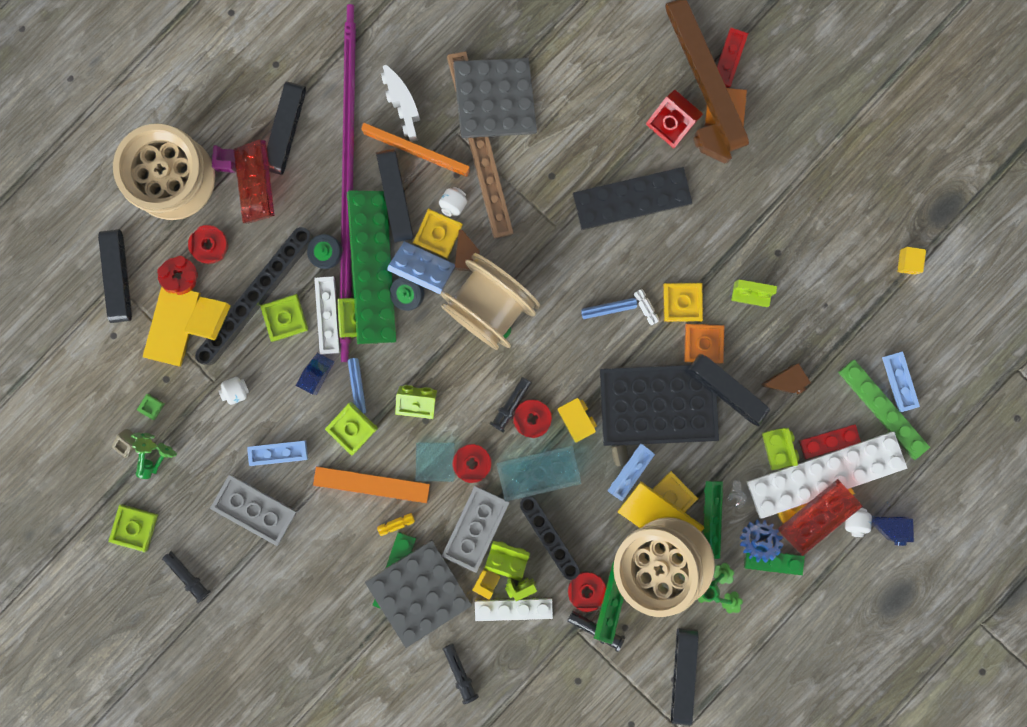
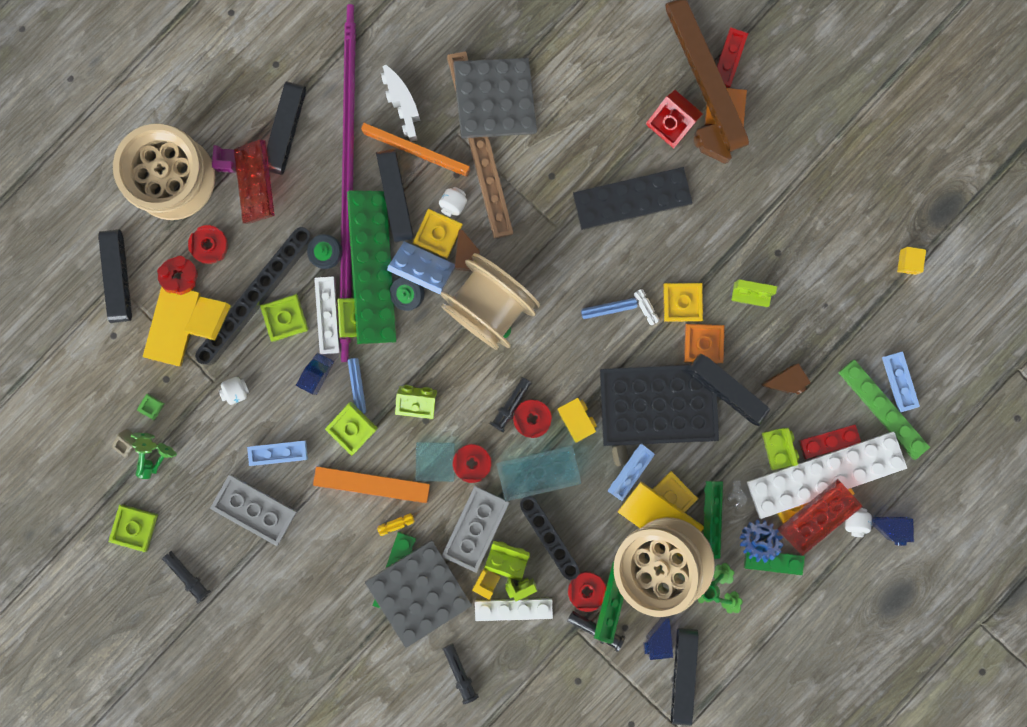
(659, 640): none -> clear blue slope

